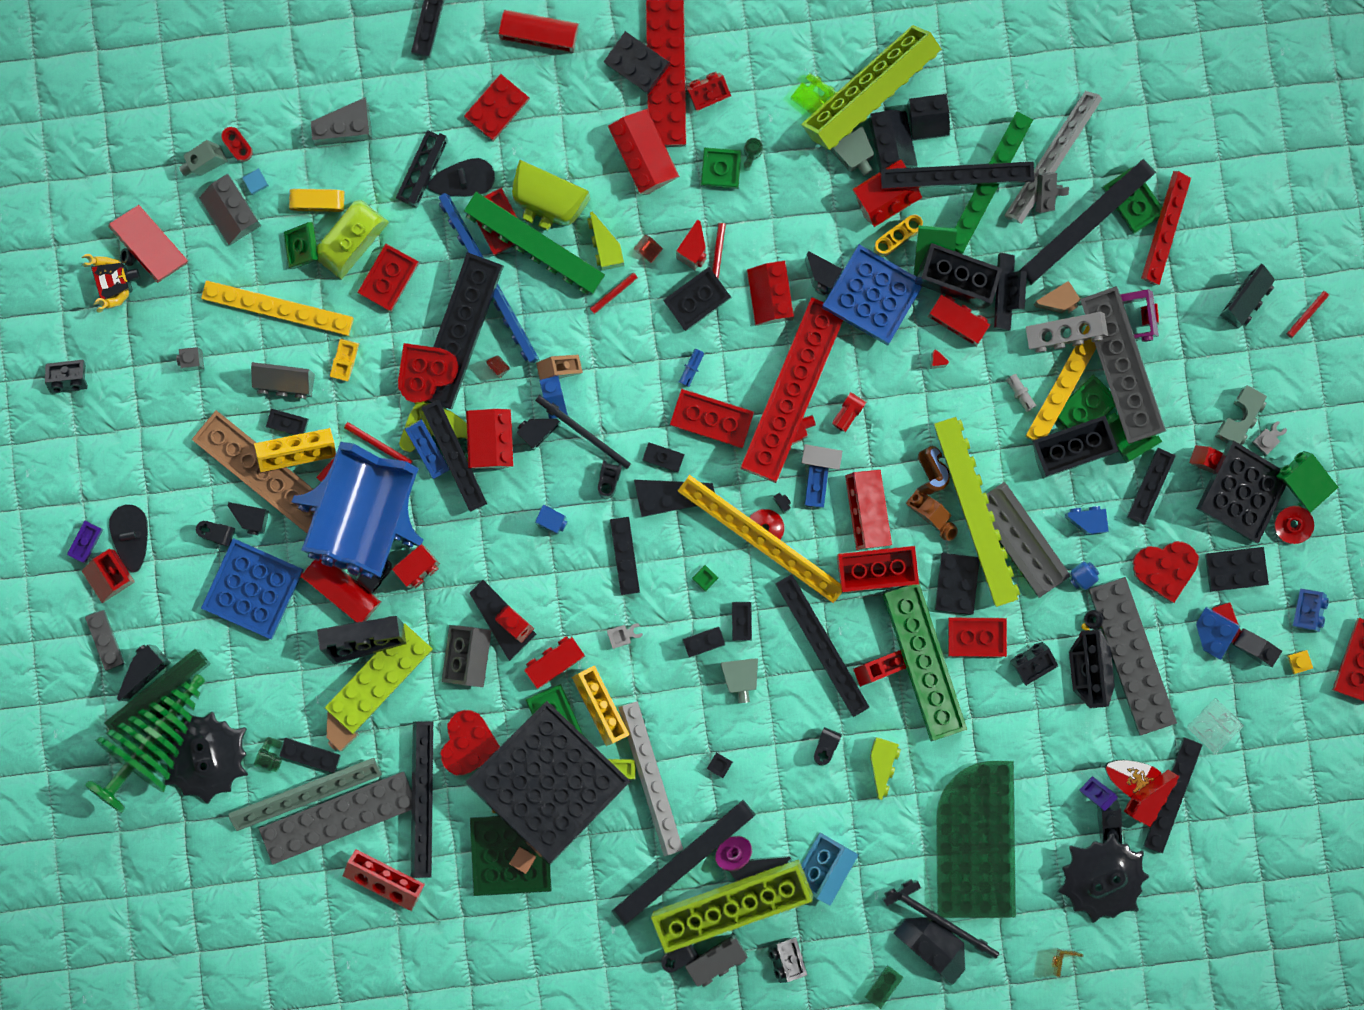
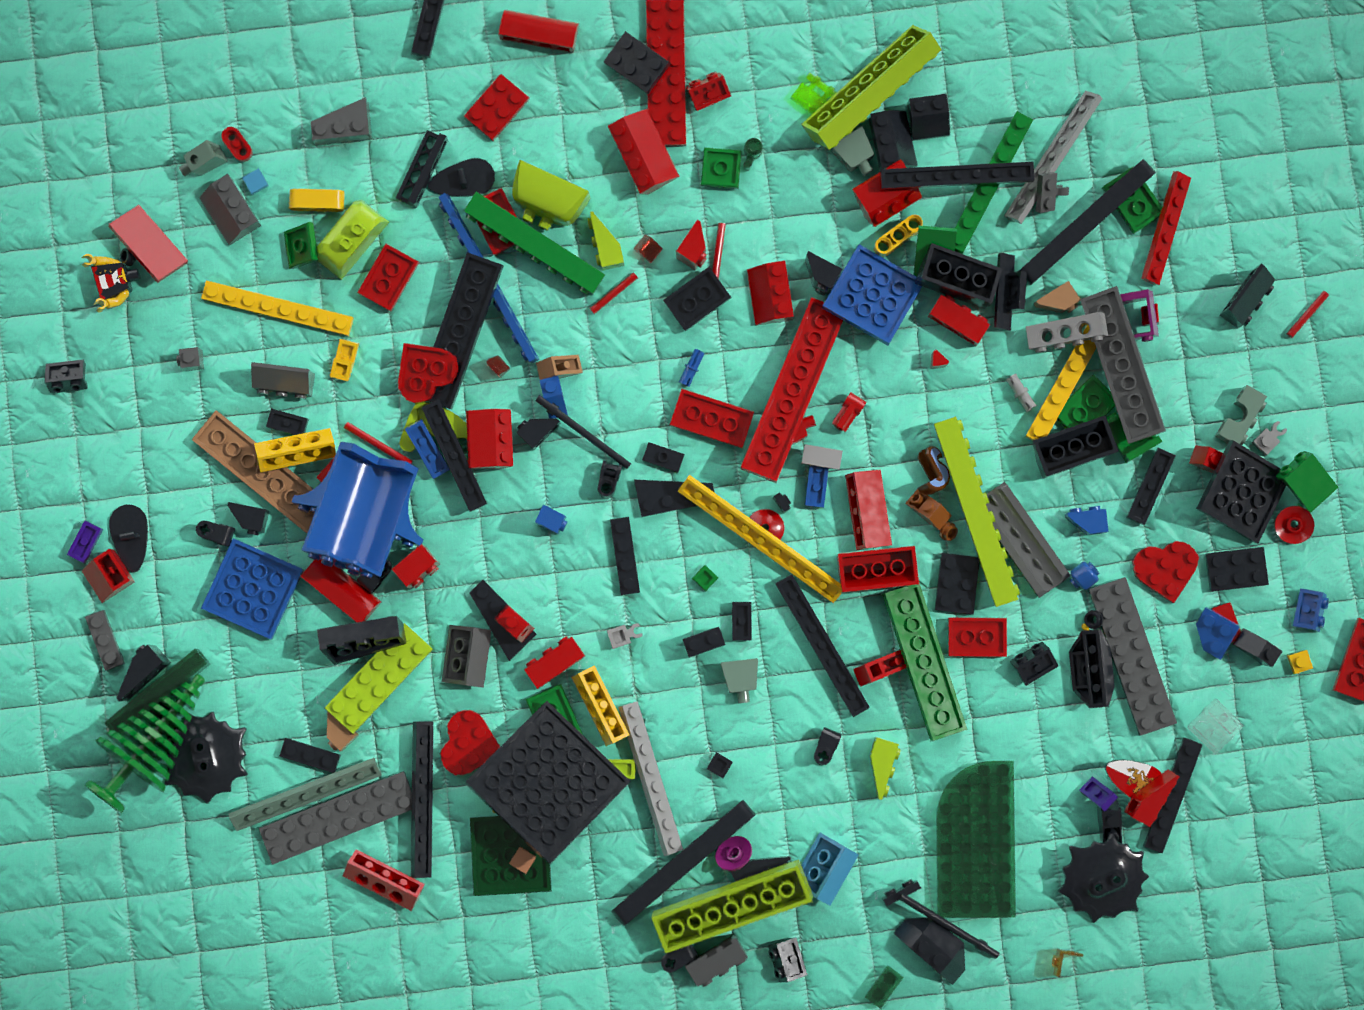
(266, 759): clear green piece -> none

